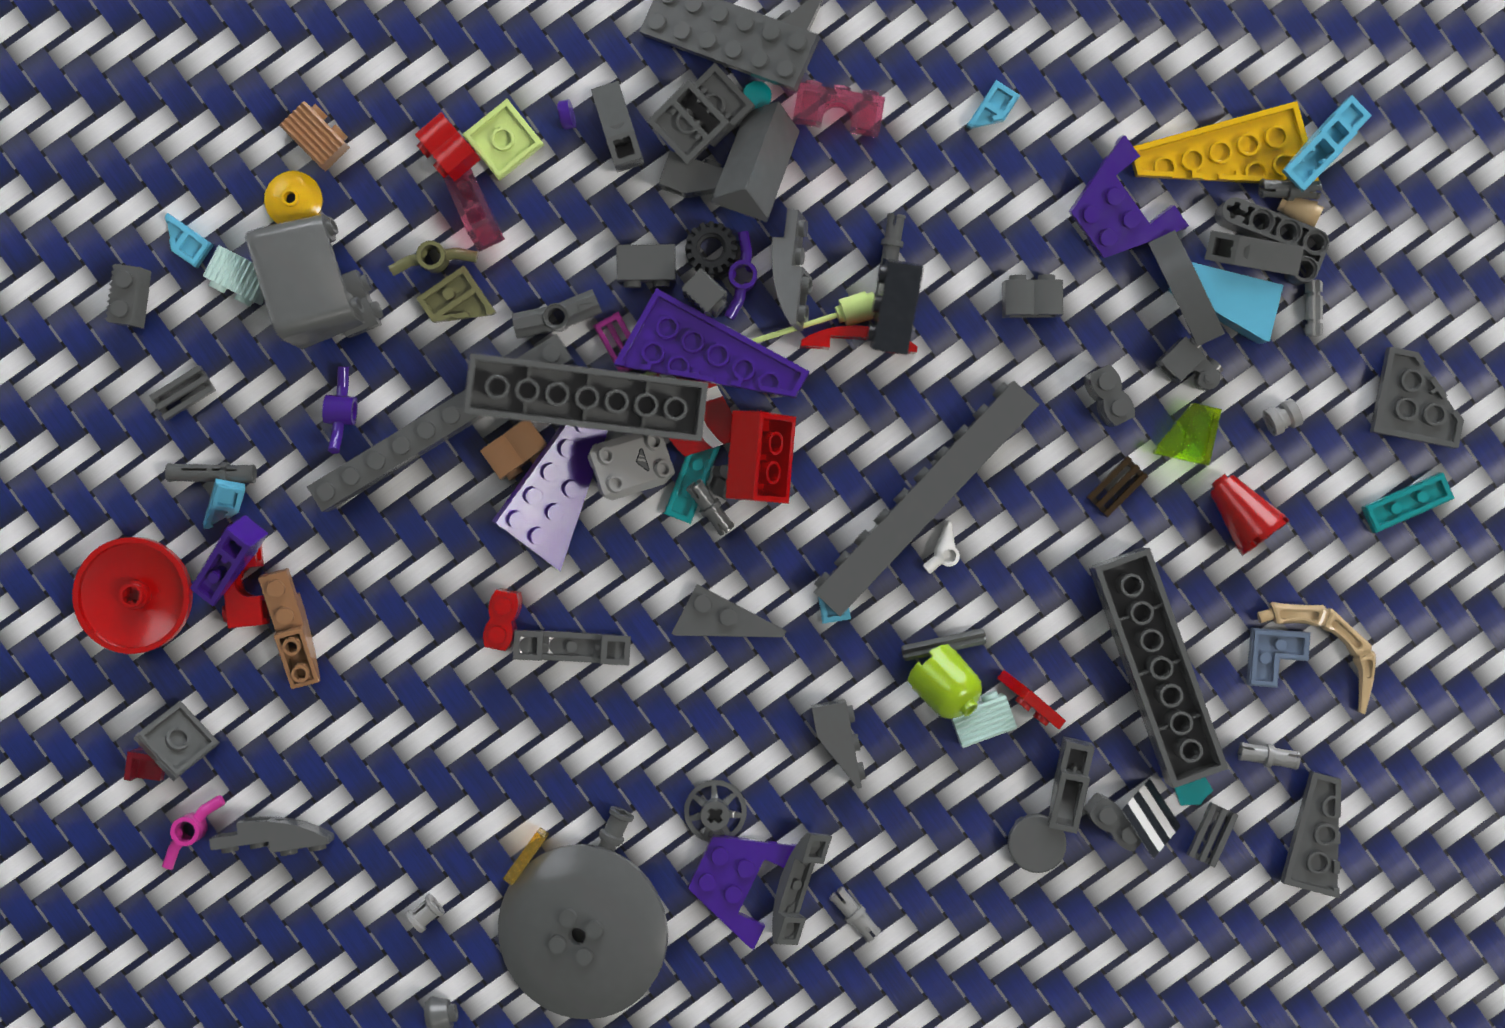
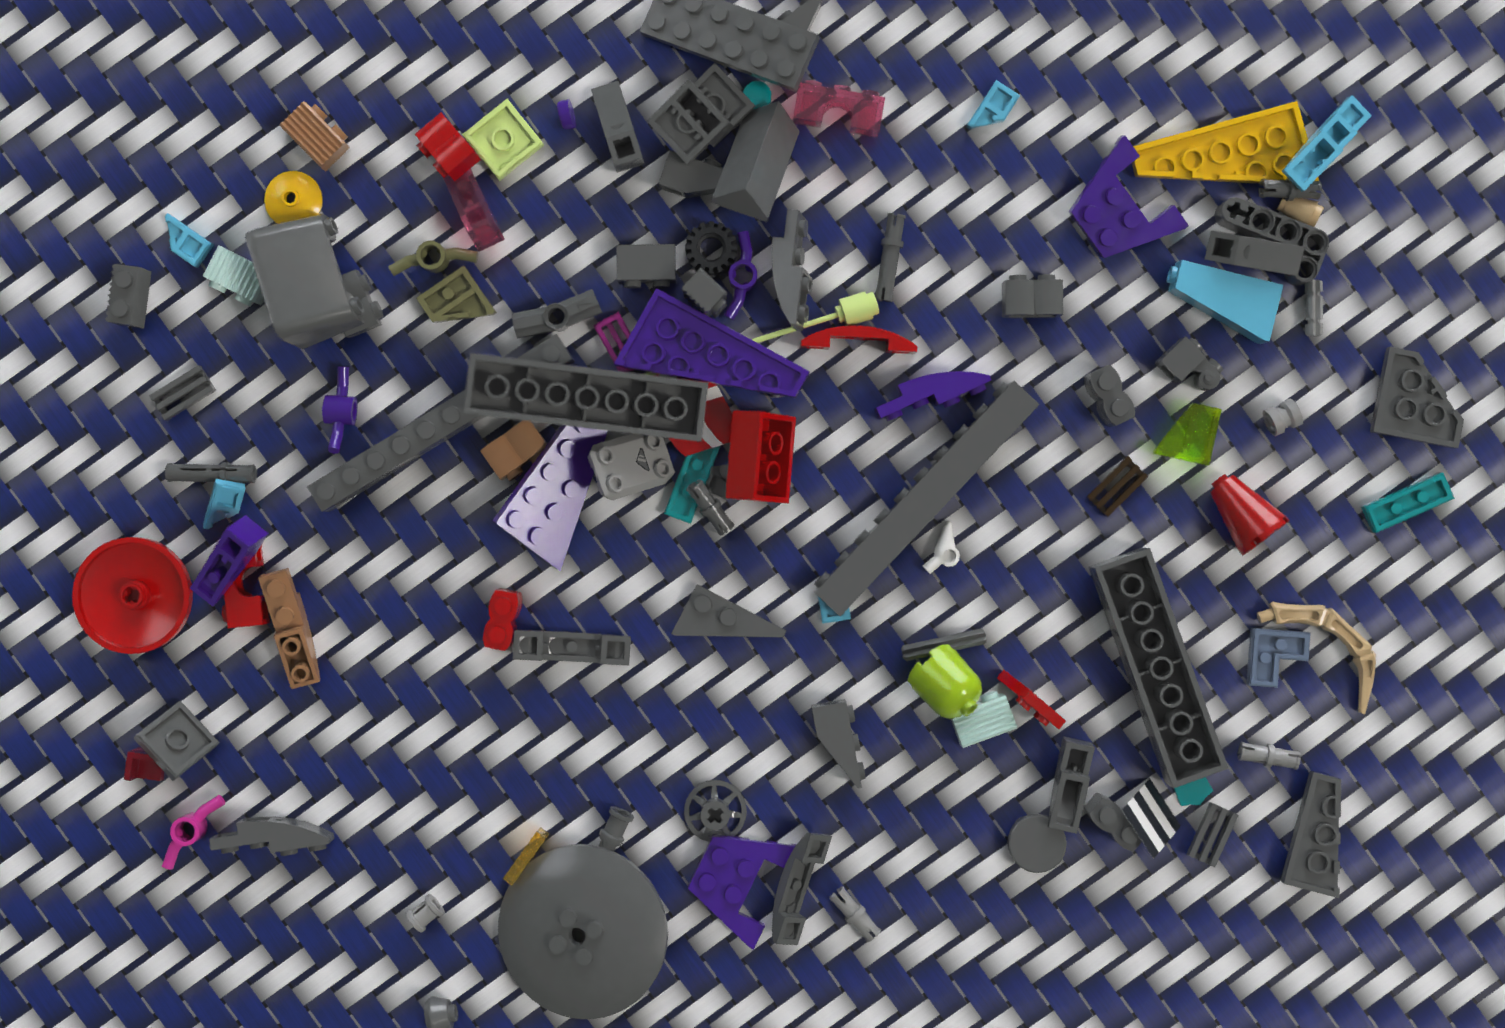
(895, 306): black wedge -> none
(942, 387): none -> dark purple slope
(1186, 288): dark grey slope -> none

